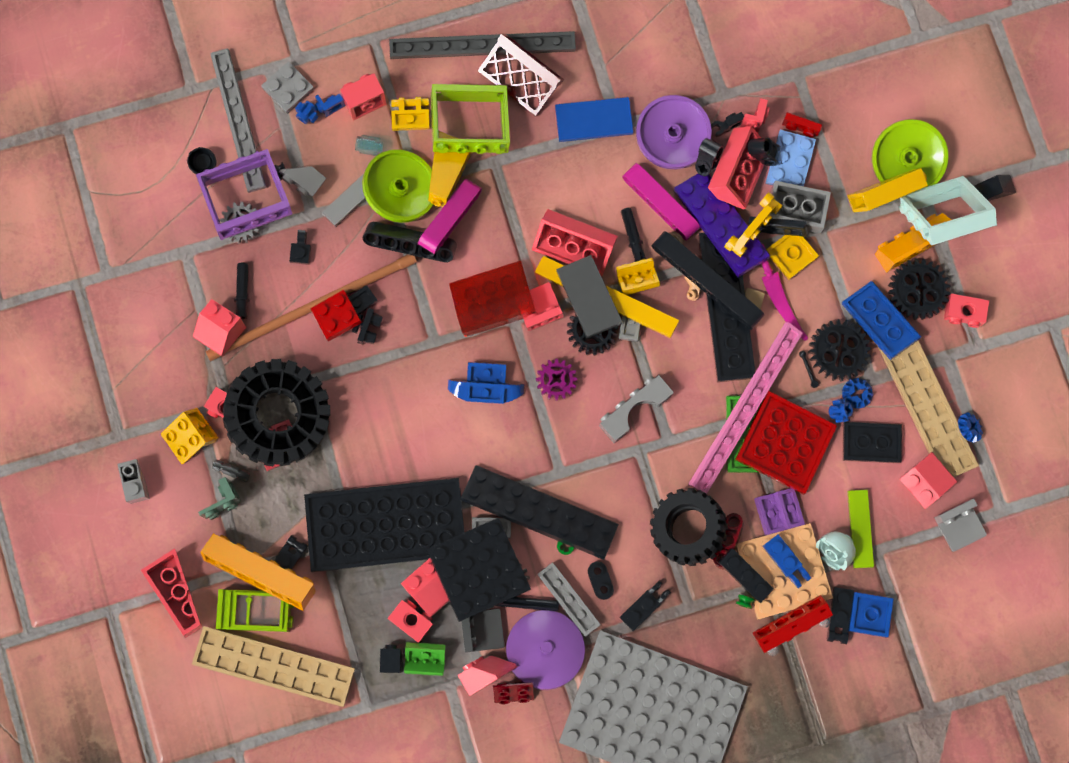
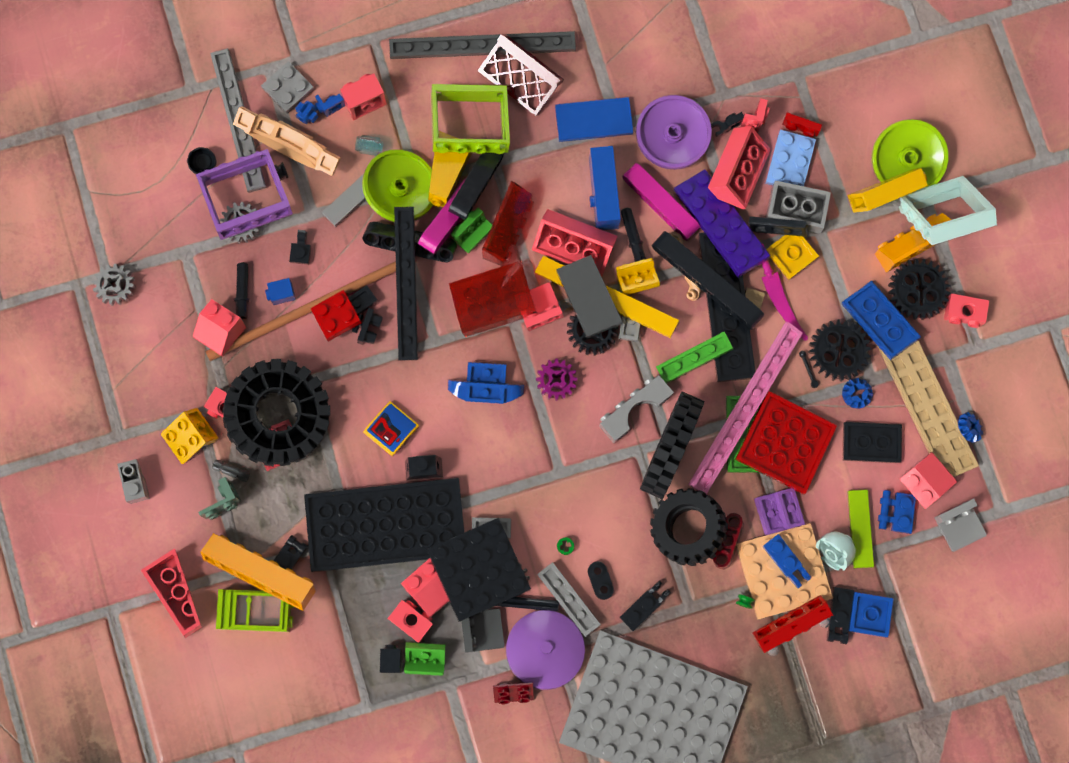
(119, 279): none -> light grey gear
(273, 666): tan plate -> none
(280, 291): none -> blue brick
(287, 140): none -> light nougat piece
(305, 178): light grey slope -> none
(391, 428): none -> slope
(406, 283): none -> black tile
(410, 119): yellow plate -> none
(423, 467): none -> black torso
(472, 230): none -> bright green bracket
(475, 184): none -> black beam
(484, 672): coral slope -> none
(507, 225): none -> clear red slope
(539, 512): black plate -> none
(604, 188): none -> blue brick
(672, 445): none -> black tyre
(694, 357): none -> bright green plate
(708, 156): black piece -> none
(745, 575): black plate -> none
(764, 150): black piece -> none
(769, 206): yellow plate -> none
(840, 410): blue gear -> none
(902, 513): none -> blue plate
(996, 187): black slope -> none

